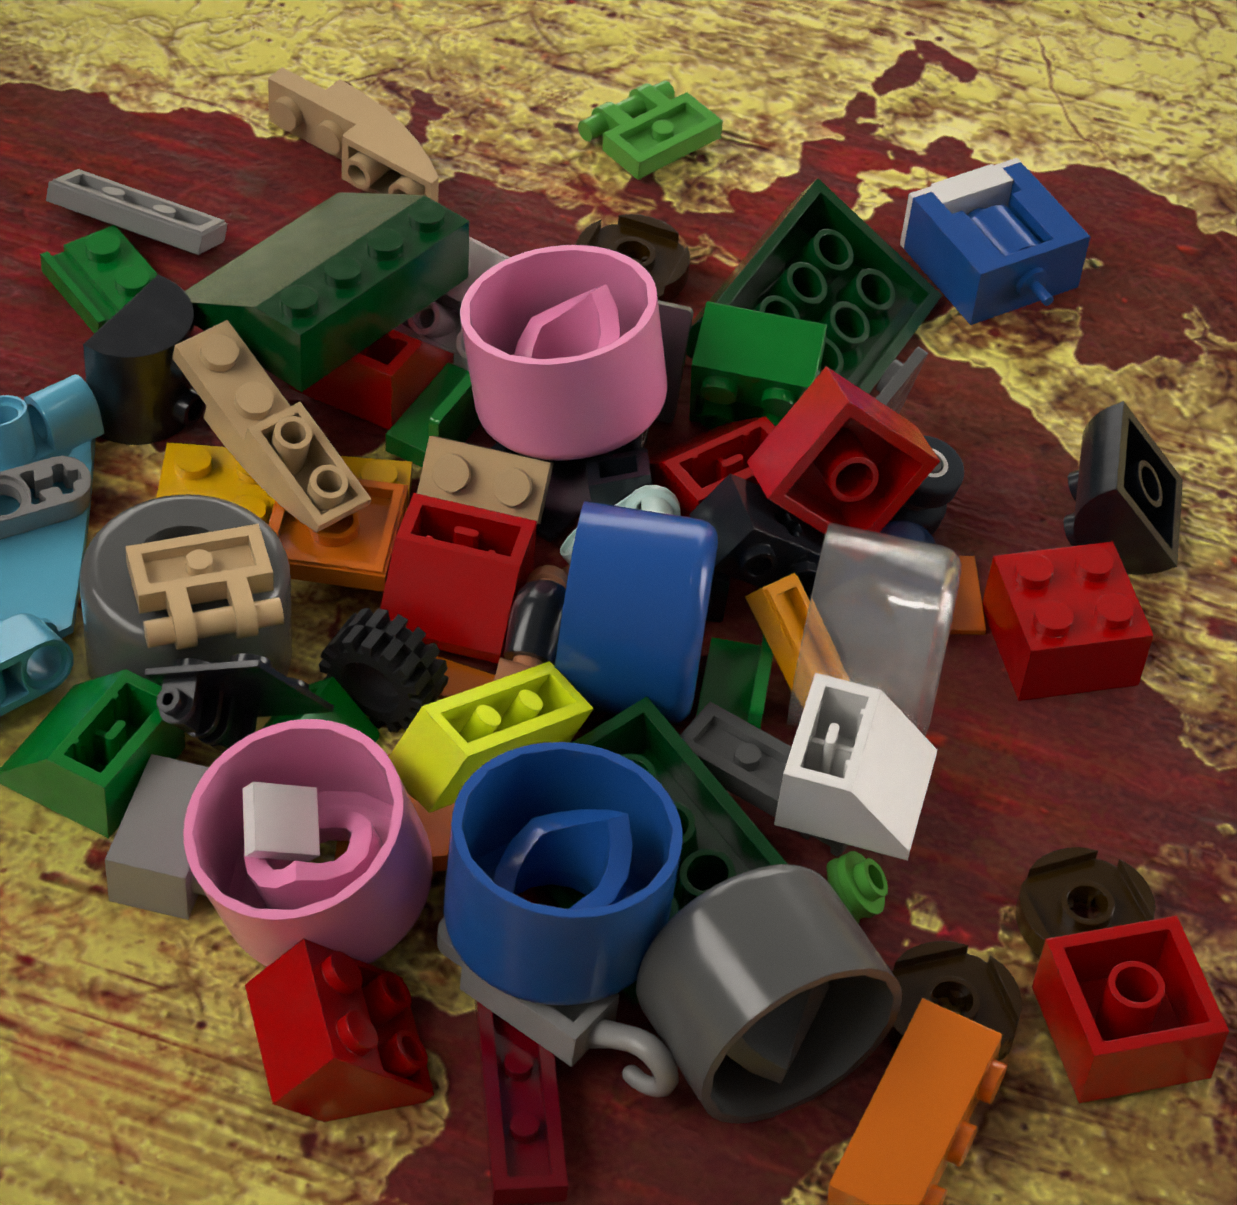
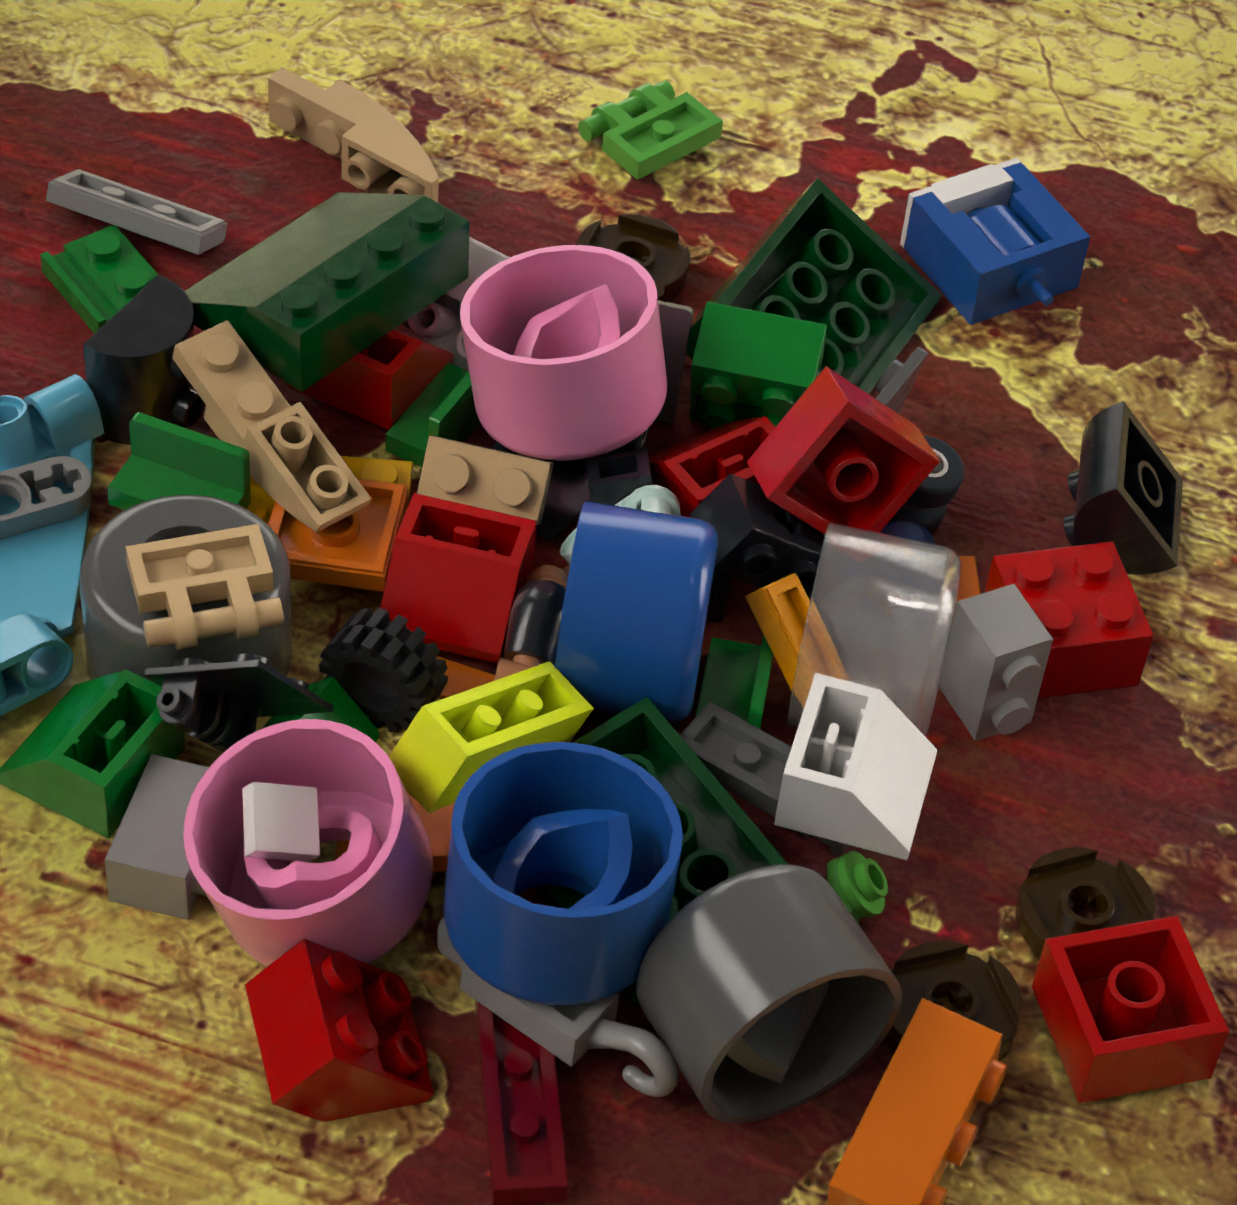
(179, 462): none -> green panel
(995, 662): none -> light grey brick

